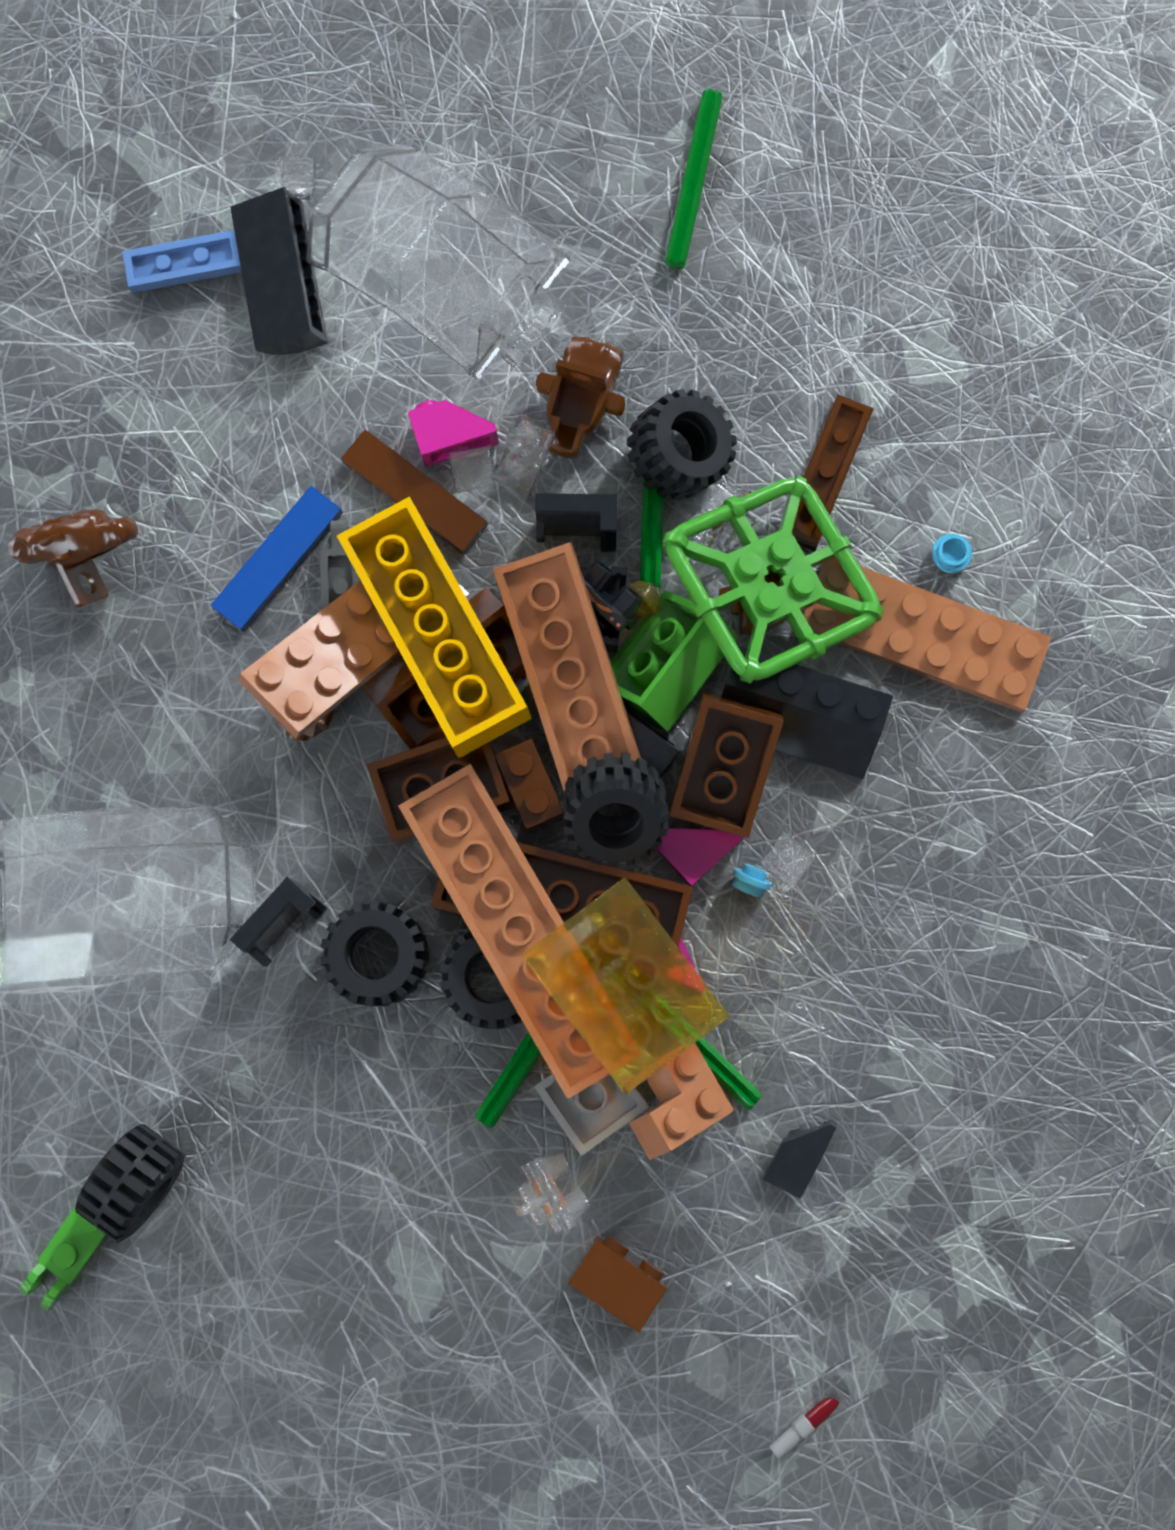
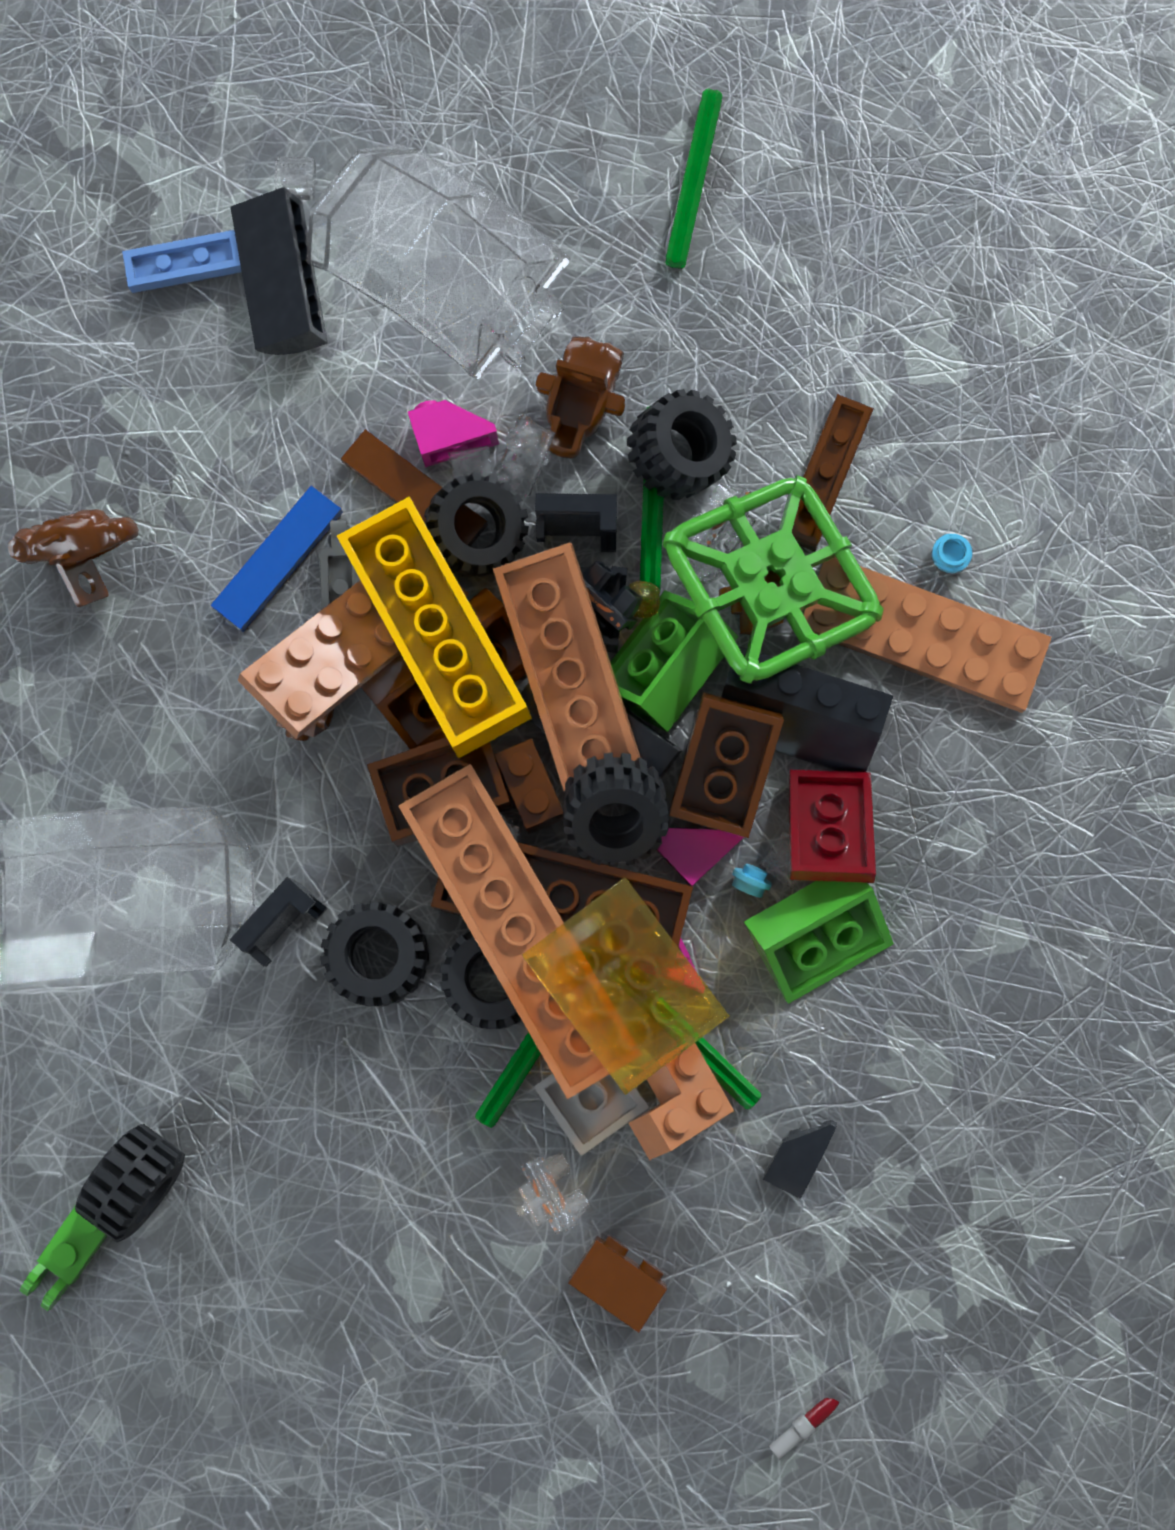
(504, 510): none -> black tyre
(818, 934): none -> bright green slope
(831, 826): none -> dark red plate

